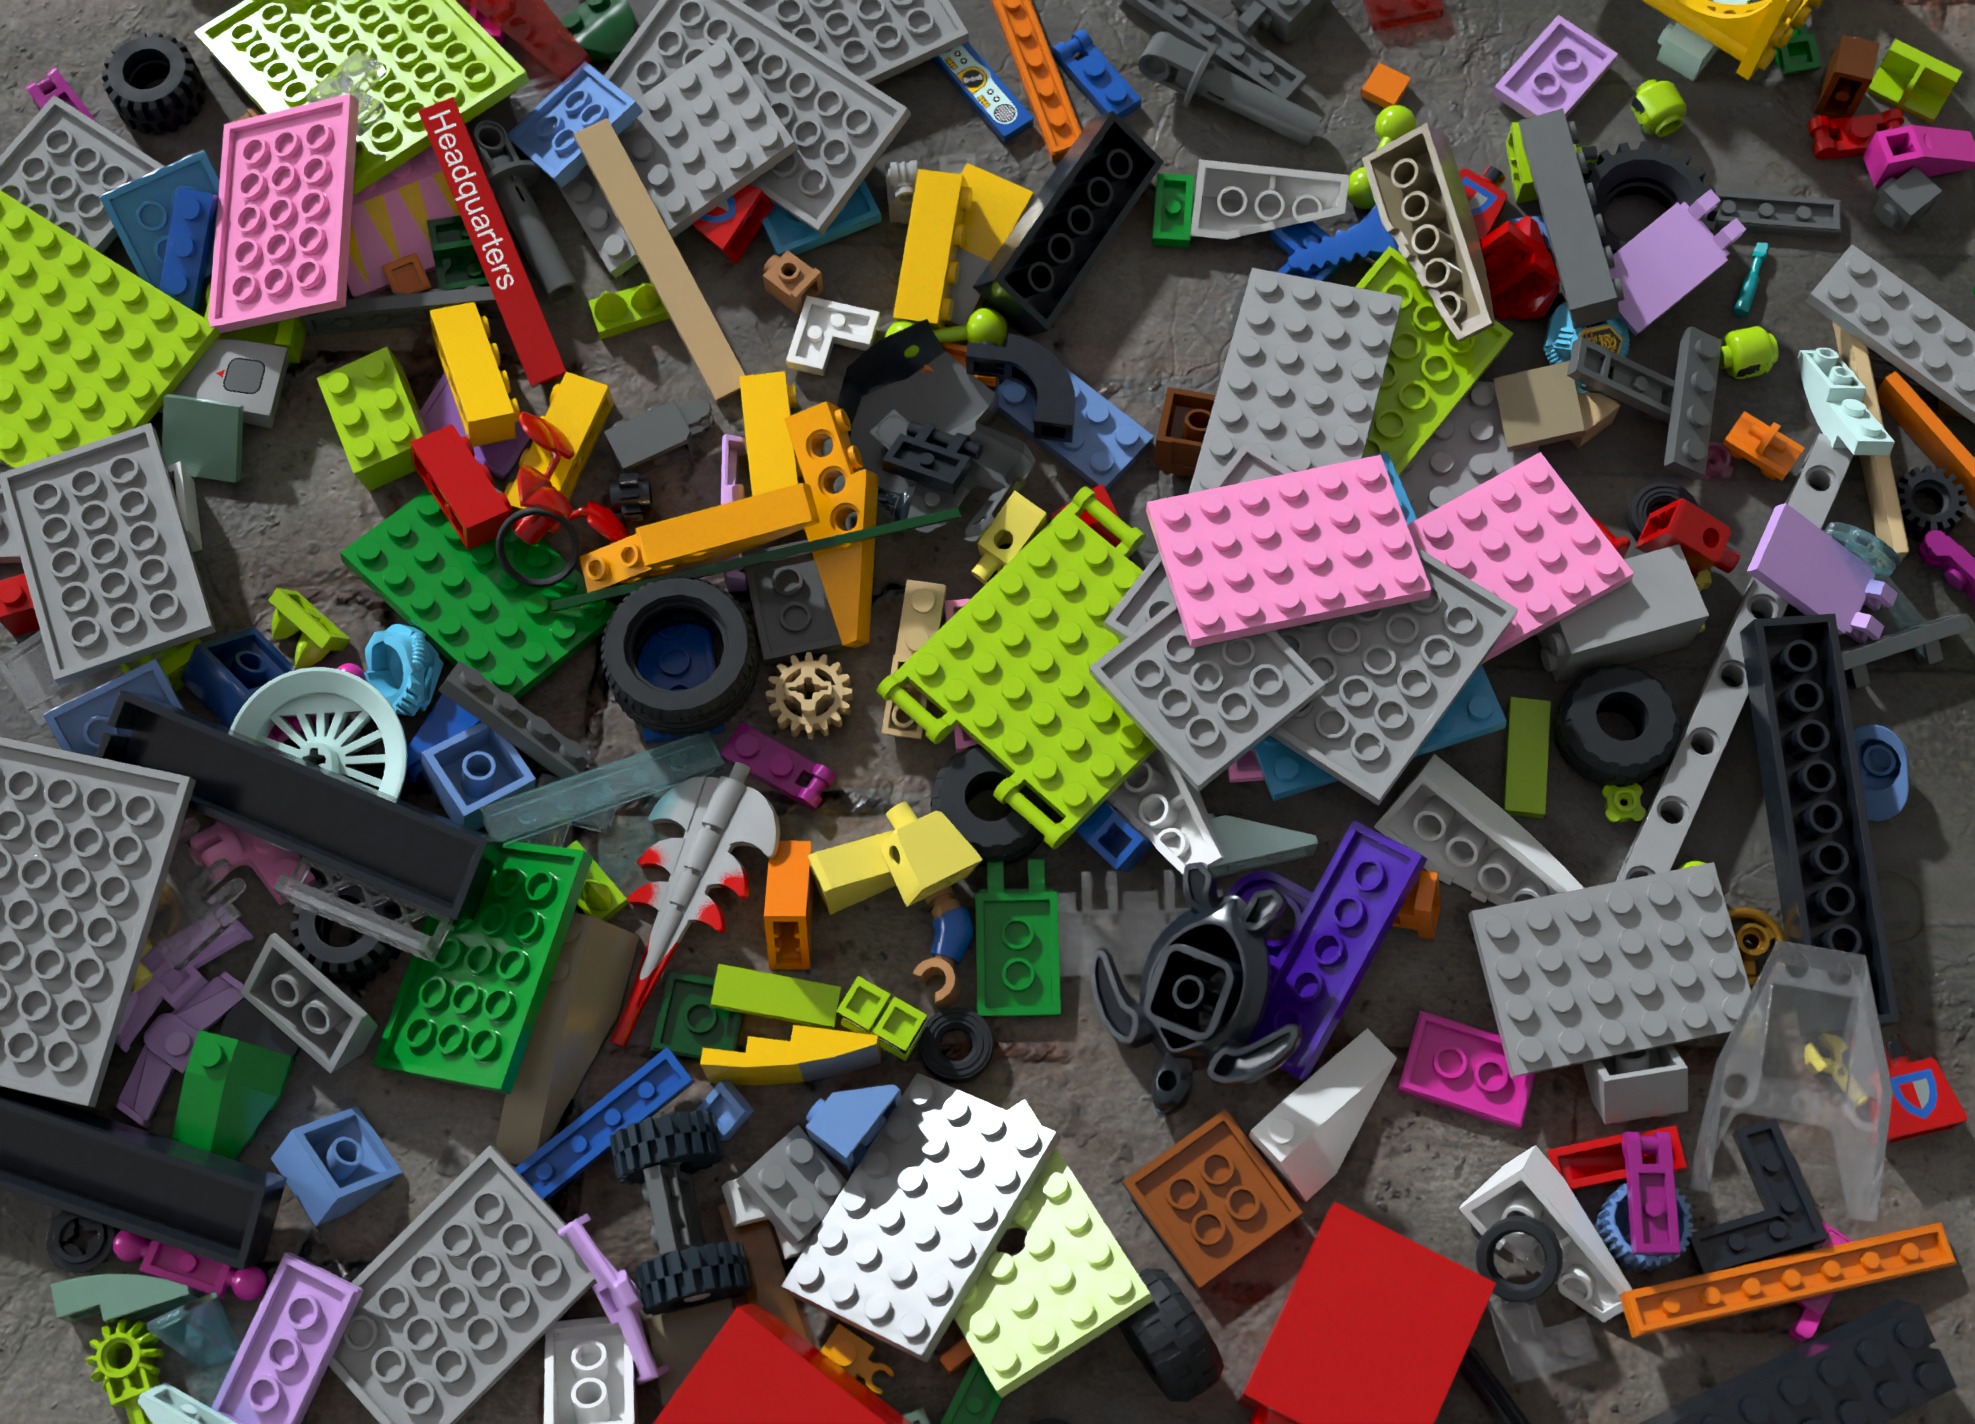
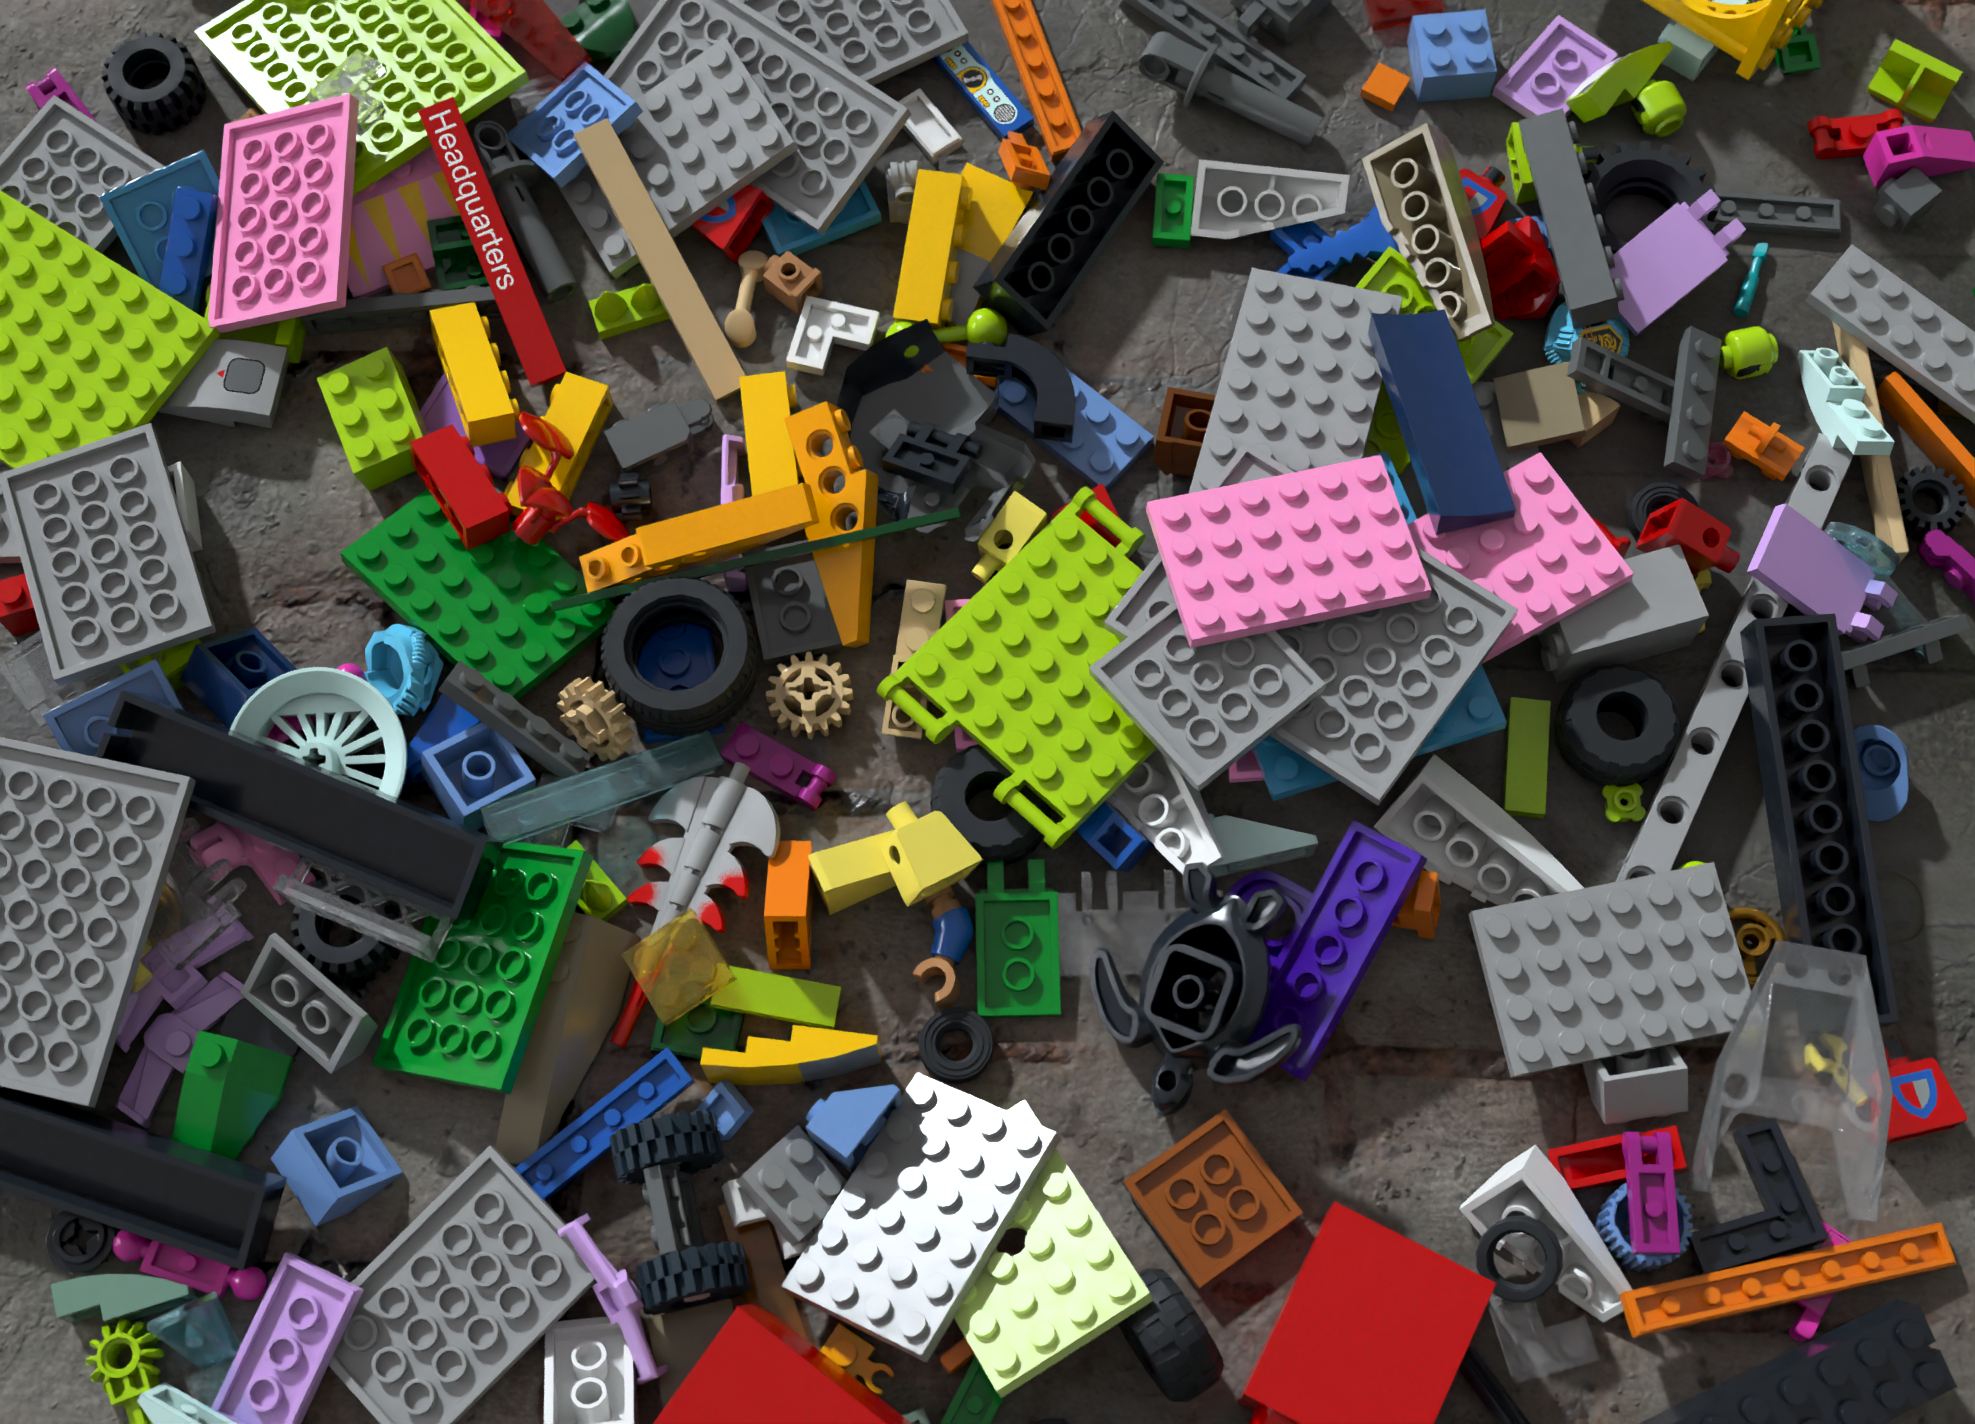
(203, 436): sand green tile -> none
(318, 635): lime tile -> none
(526, 580): black tyre -> none
(595, 719): none -> tan gear
(678, 966): none -> clear yellow plate
(739, 323): none -> tan bar
(873, 1012): lime hips -> none
(929, 127): none -> white tile
(1023, 163): none -> orange hinge
(1096, 76): blue plate -> none
(1321, 1118): white wedge -> none
(1389, 126): lime piece -> none
(1440, 420): none -> dark blue arch
(1451, 56): none -> medium blue brick
(1463, 1071): dark pink tile -> none
(1617, 82): none -> lime slope
(1846, 77): reddish brown brick -> none

